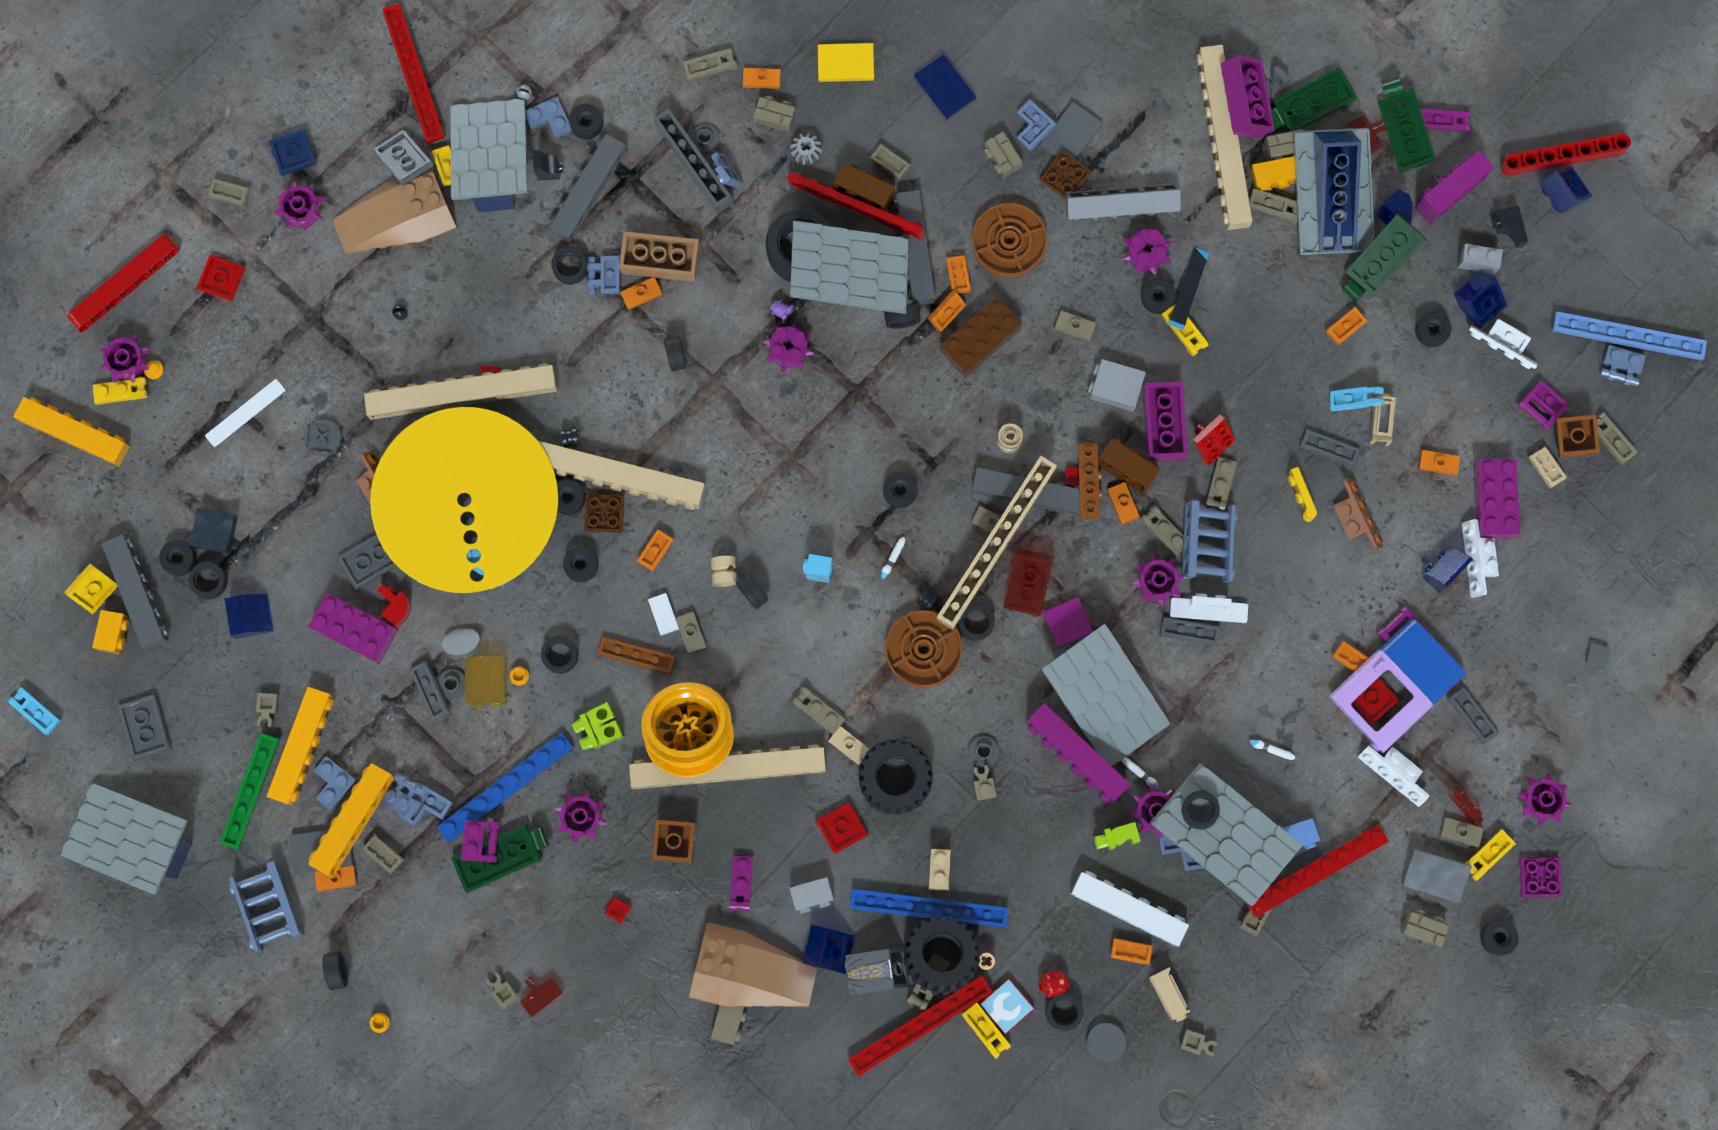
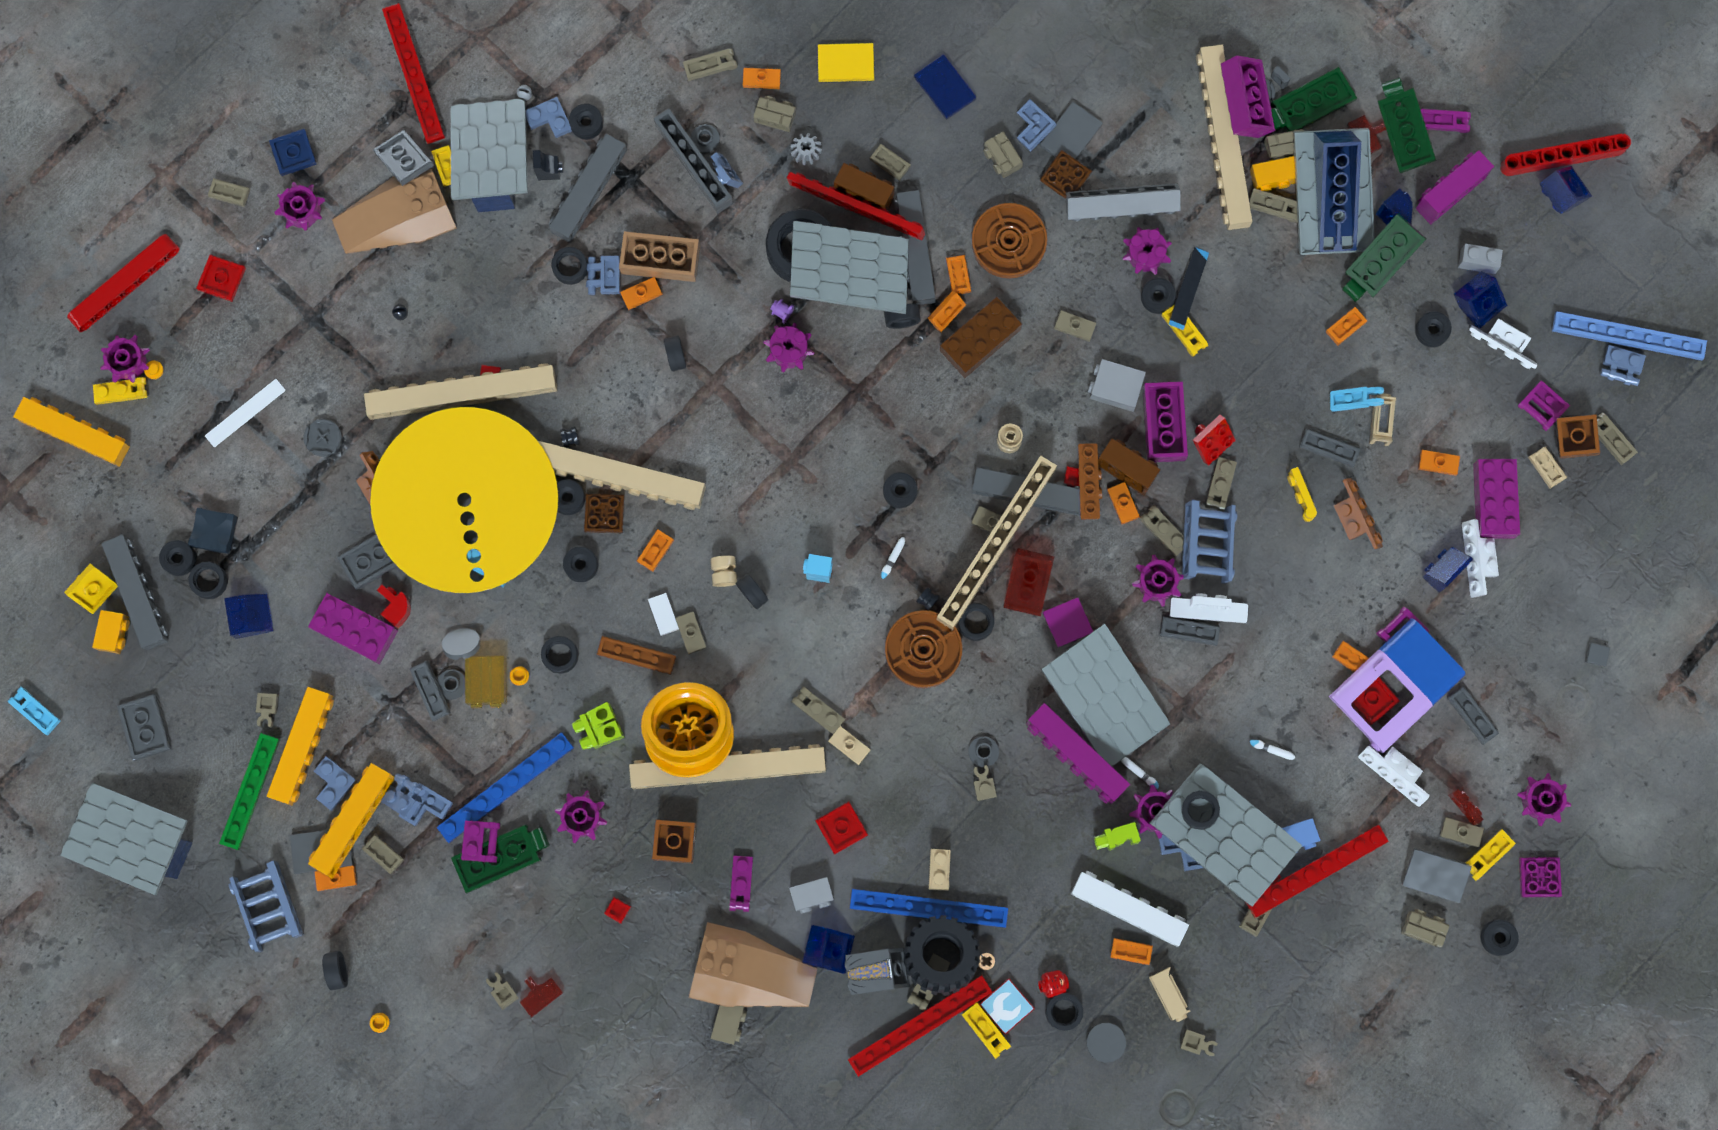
(895, 750): black tyre -> none
(1510, 223): black arch -> none

